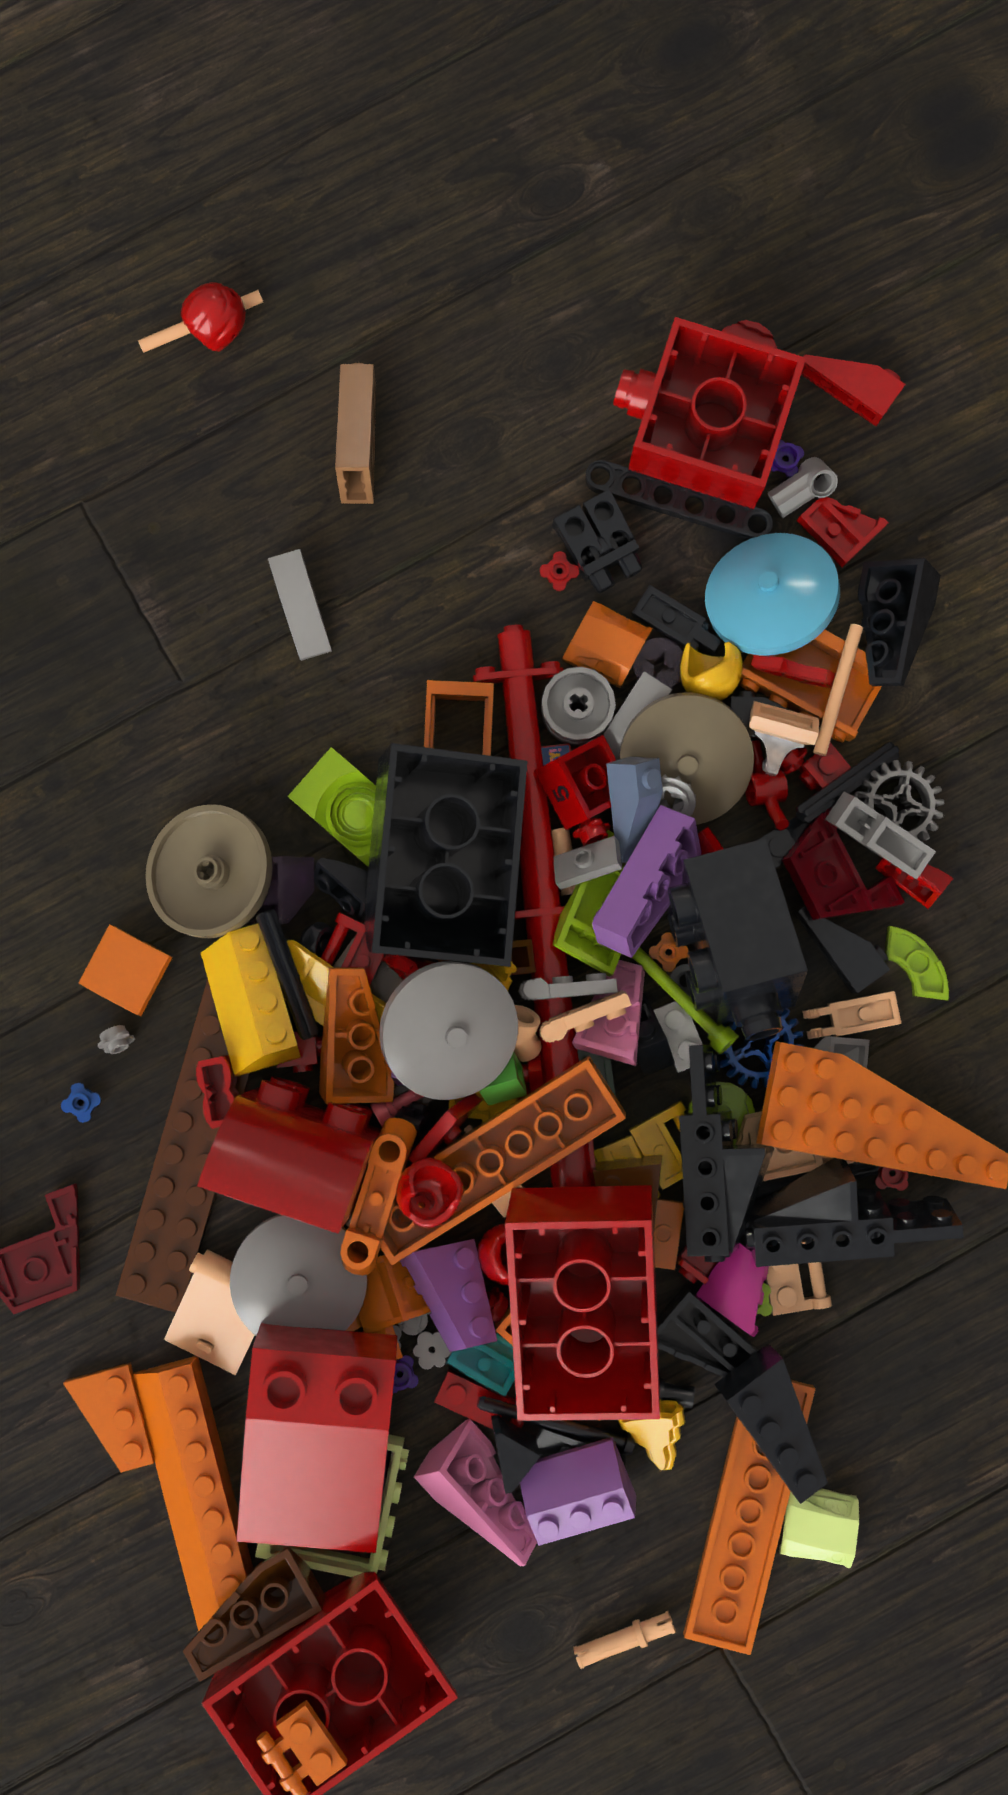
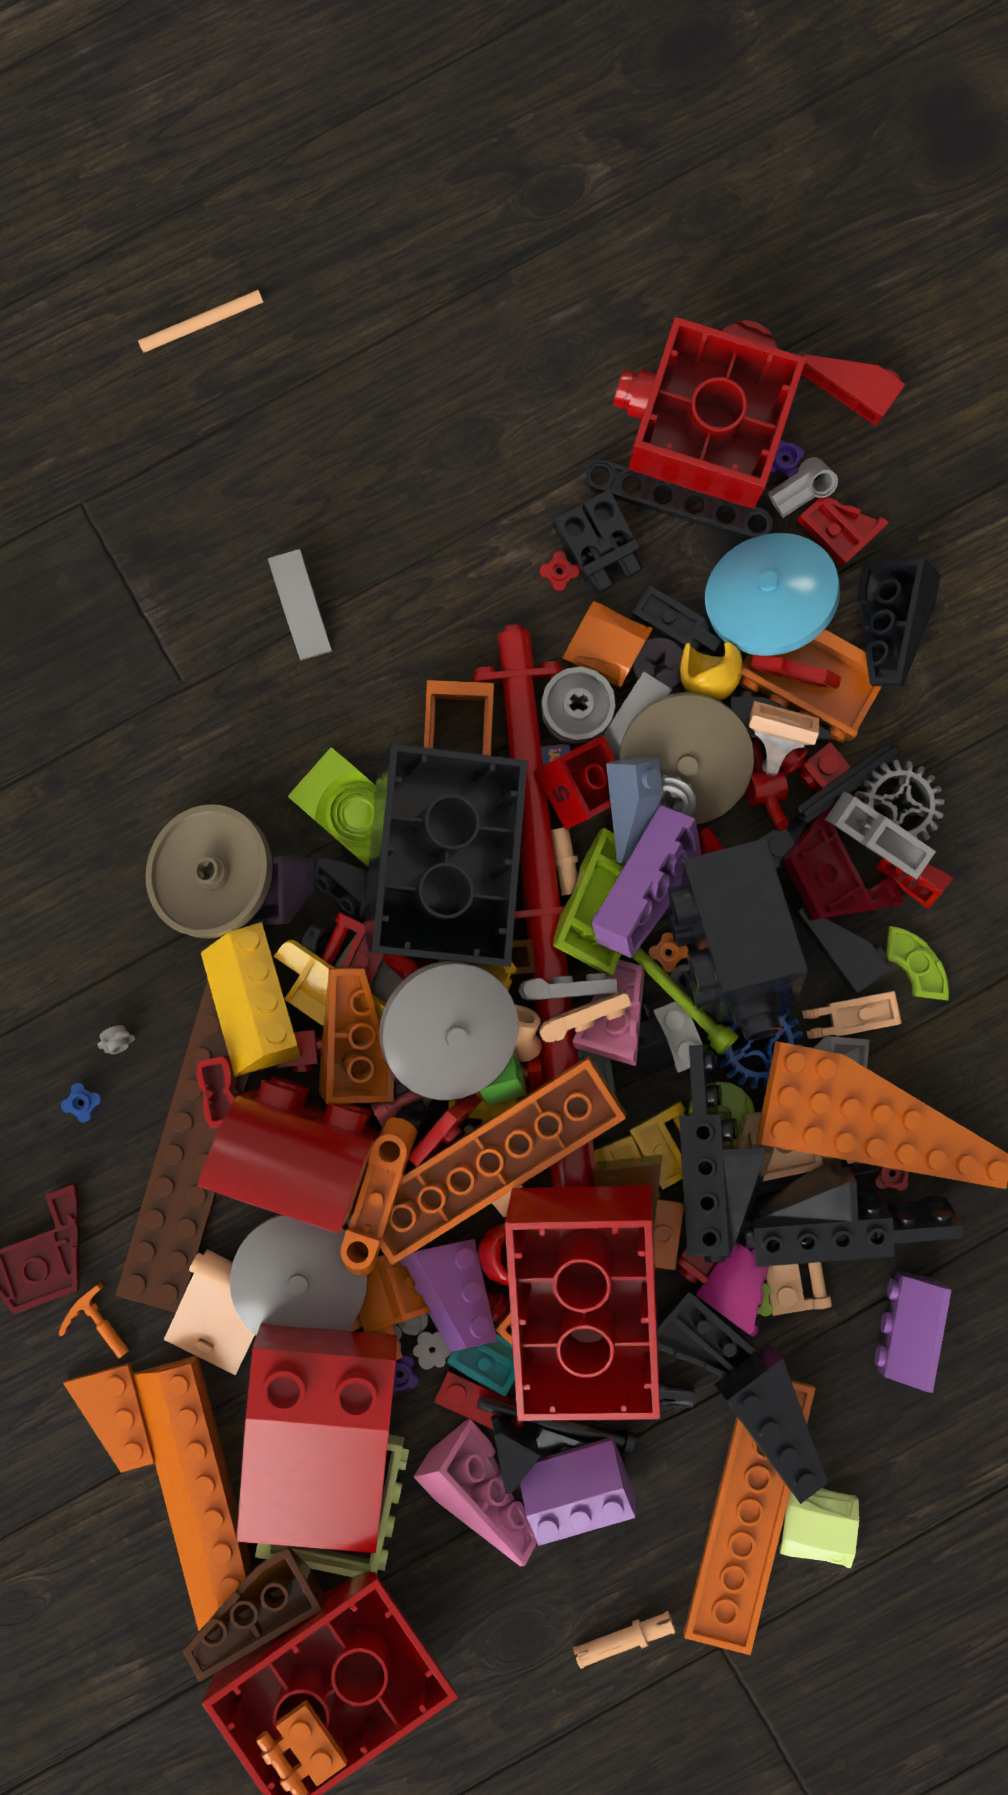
(103, 1326): none -> orange piece
(125, 970): orange slope -> none
(214, 315): red piece -> none
(287, 974): black axle -> none
(356, 433): medium nougat slope -> none
(432, 1187): red piece -> none
(587, 862): light grey plate -> none
(592, 831): red plate -> none
(660, 1434): yellow rock -> none
(838, 689): light nougat bar -> none
(913, 1330): none -> medium lavender slope

